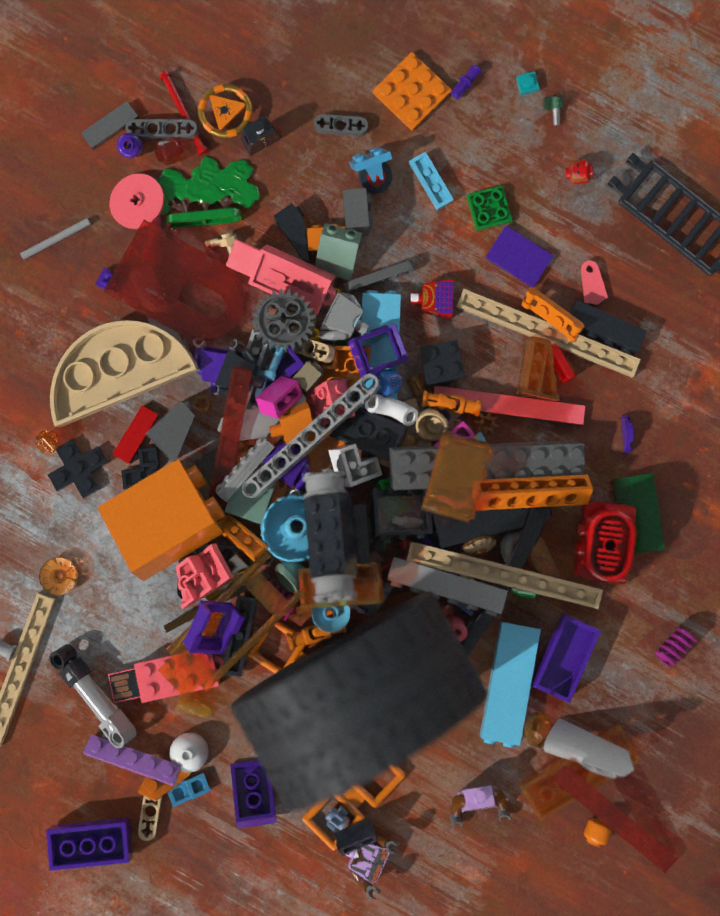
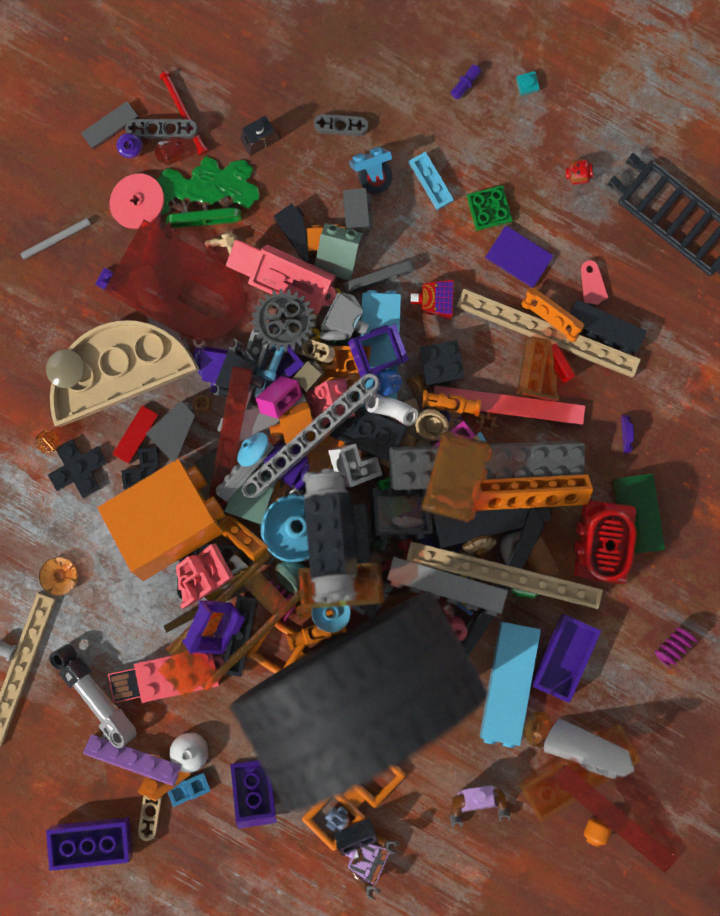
(65, 368): none -> dark tan dish
(193, 707): clear yellow hinge -> none
(225, 110): piece -> none
(252, 449): none -> medium azure dish
(412, 91): orange plate -> none
(554, 104): clear green piece -> none

